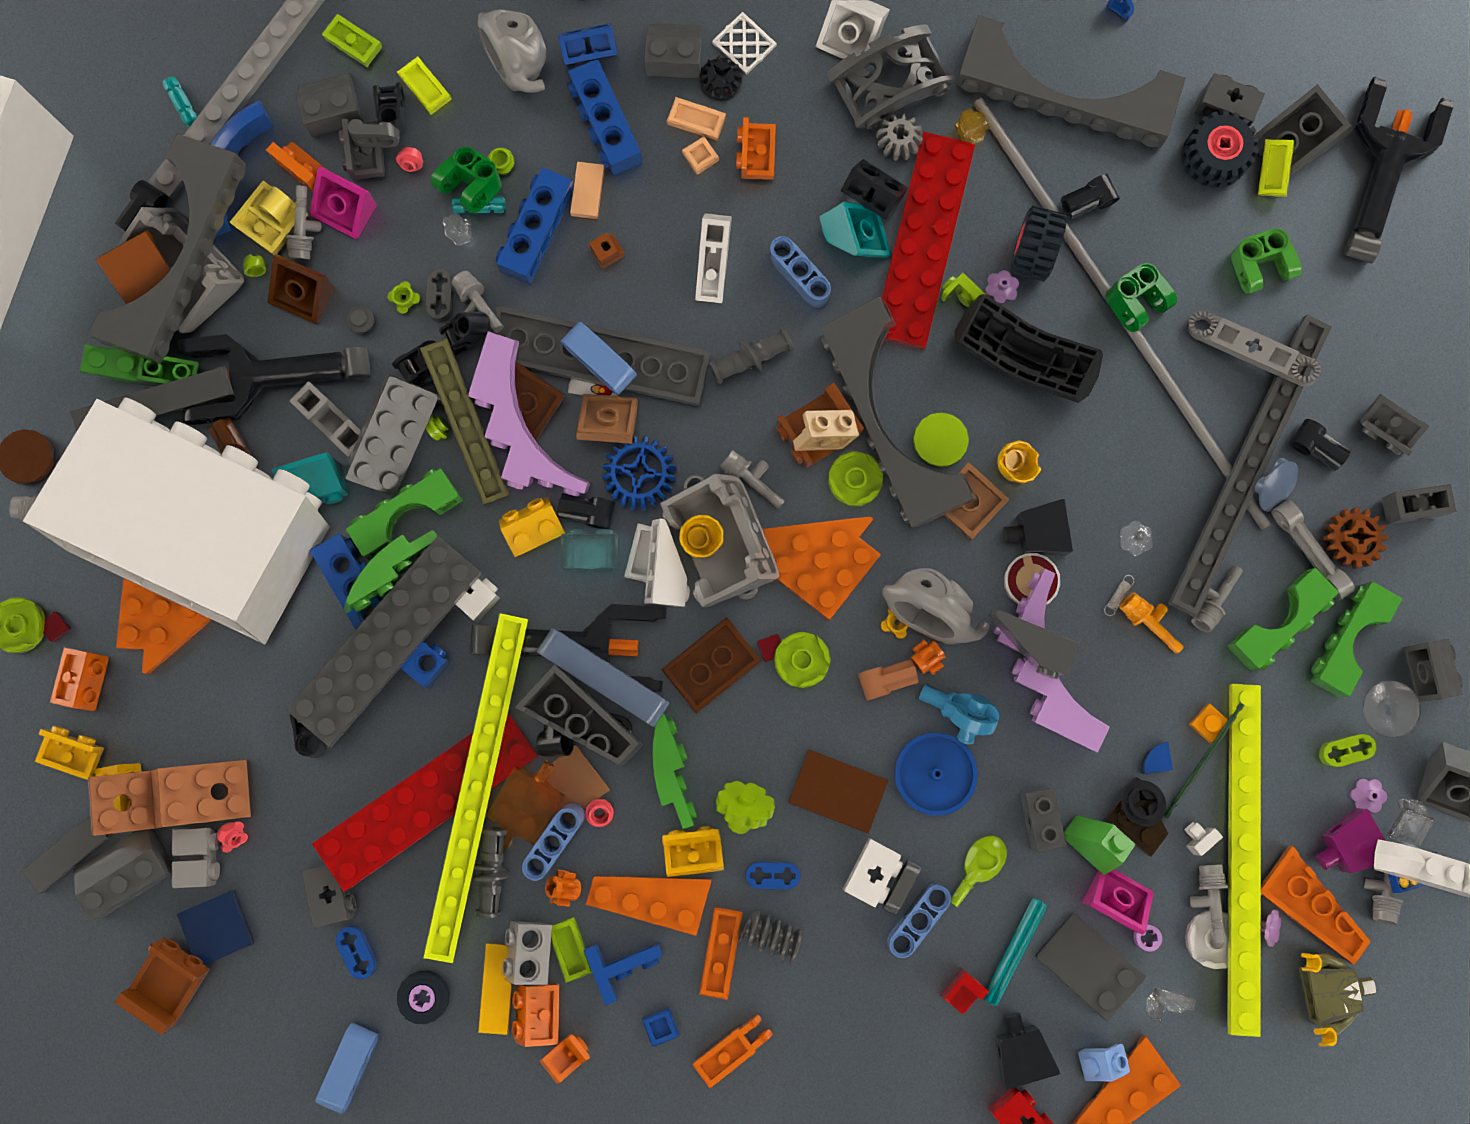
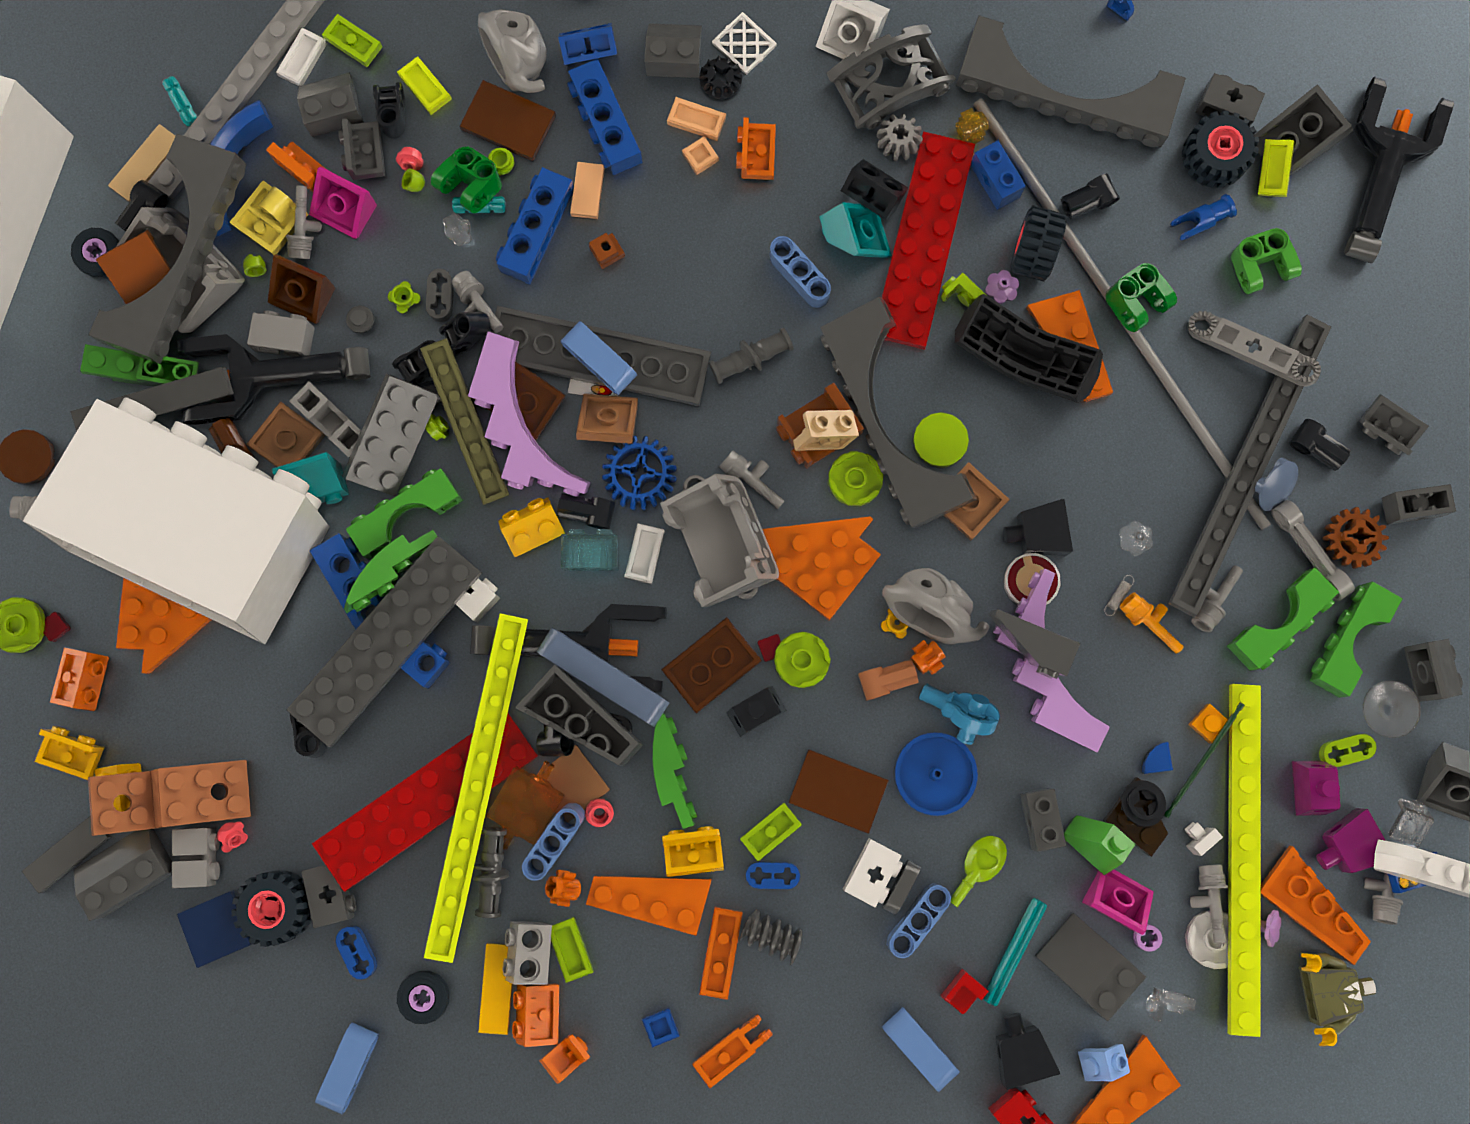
(84, 245): none -> black bush
(143, 162): none -> tan tile
(163, 986): dark orange panel -> none
(272, 908): none -> black wheel
(274, 333): none -> light grey piece
(285, 437): none -> medium nougat tile
(301, 57): none -> white tile
(373, 135): dark grey plate -> none
(413, 180): none -> lime hinge
(507, 120): none -> reddish brown tile
(619, 968): blue bracket -> none
(665, 573): white slope -> none
(701, 536): yellow hair -> none
(713, 257): white slope -> none
(744, 806): lime plant -> none
(756, 710): none -> black torso
(770, 831): none -> lime plate
(920, 1049): none -> medium blue beam
(997, 175): none -> blue brick
(1018, 462): yellow hair -> none
(1068, 318): none -> orange wing
(1207, 216): none -> blue piece
(1315, 788): none -> magenta torso
(1363, 795): lavender plant -> none

